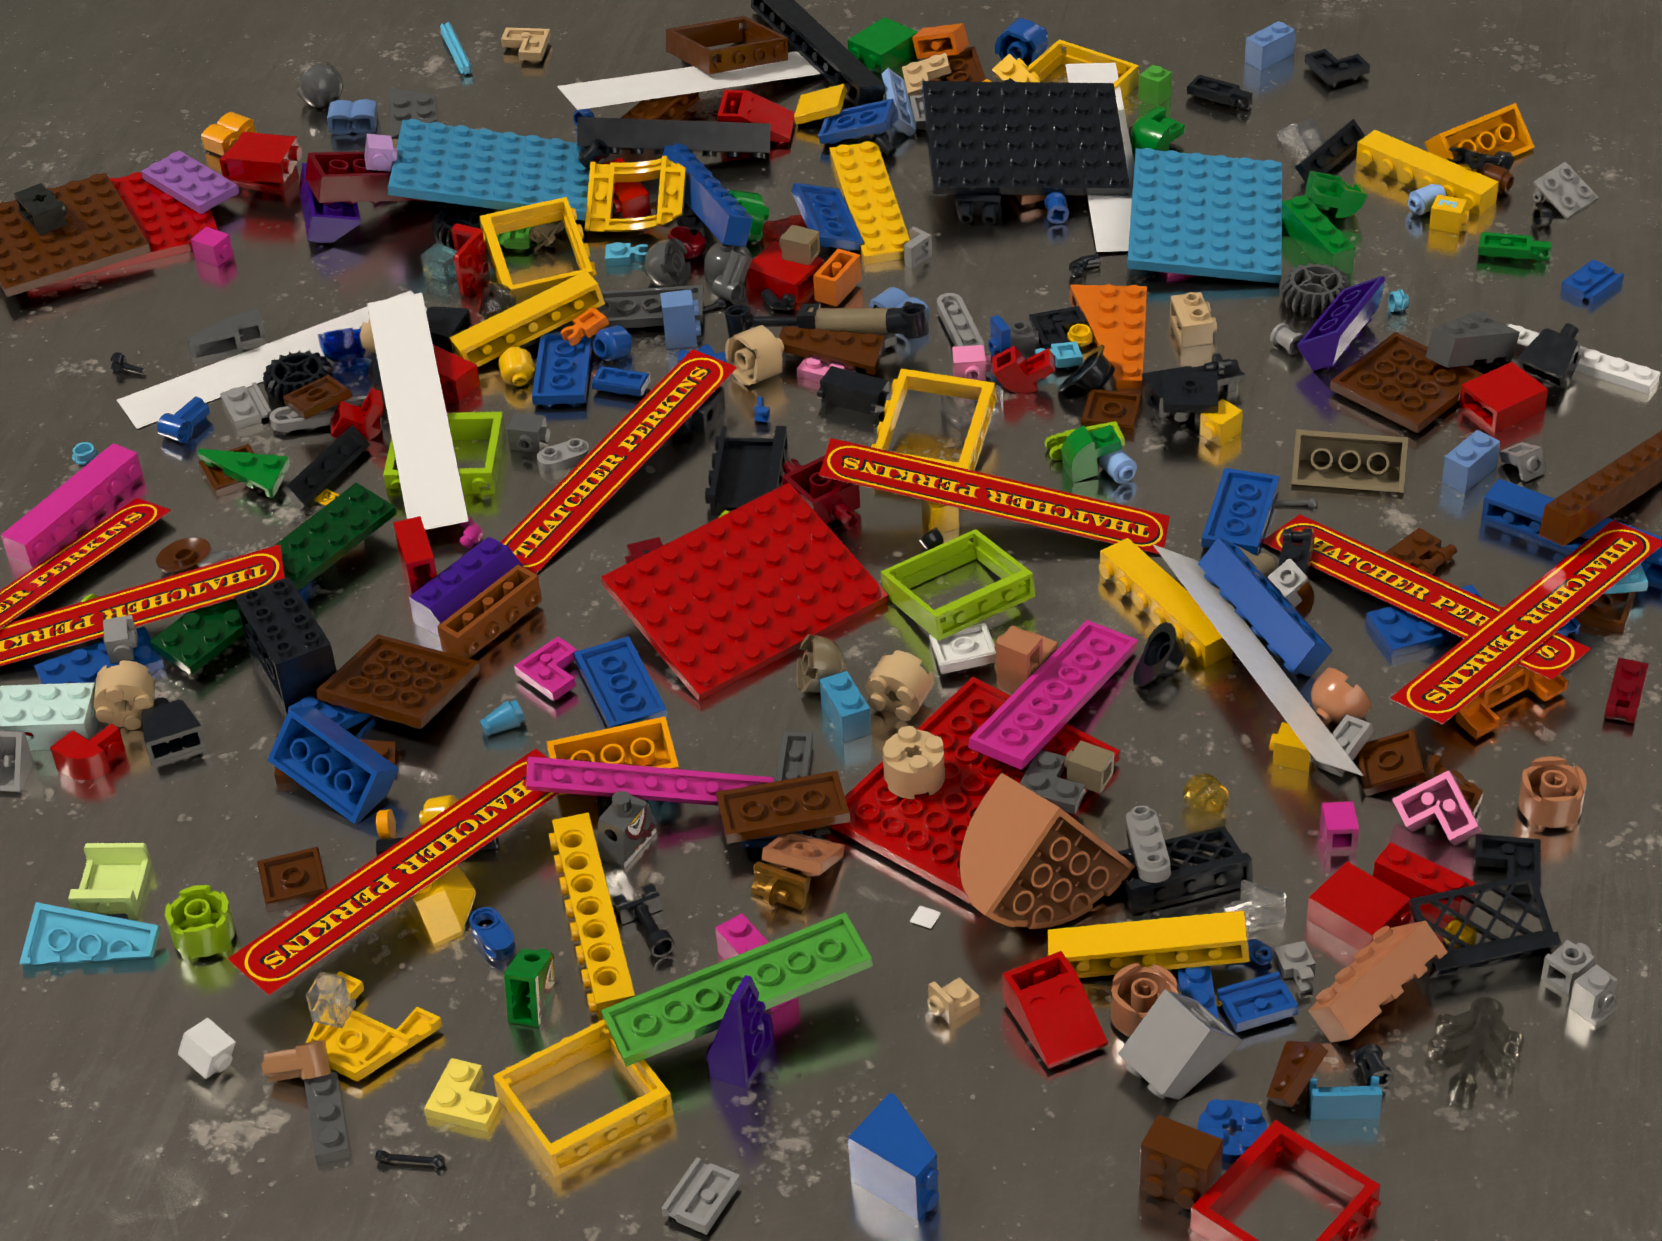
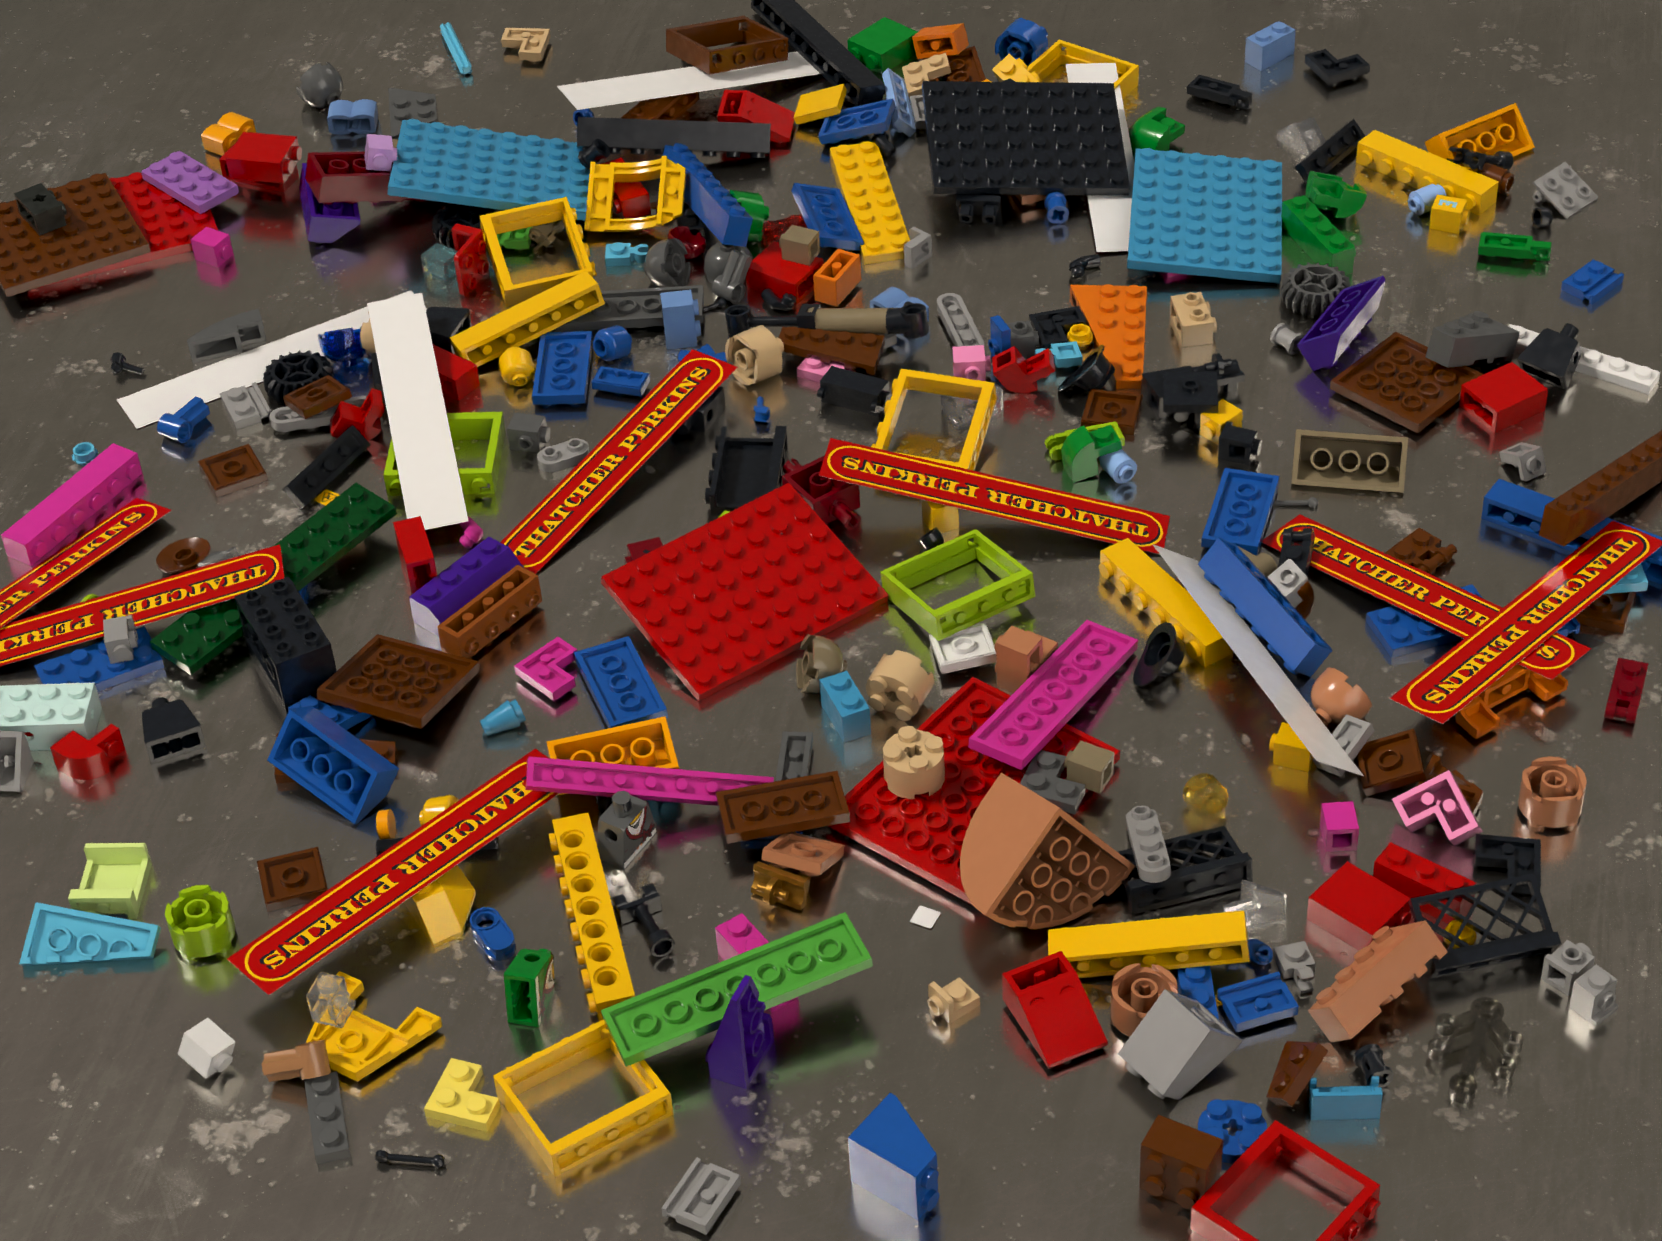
(123, 694): tan brick -> none
(251, 468): green wing -> none
(496, 299): clear smoke cylinder -> none
(584, 325): orange plate -> none
(1155, 85): bright green brick -> none
(1238, 444): none -> black brick
(1398, 301): medium azure plate -> none
(1470, 461): medium blue brick -> none

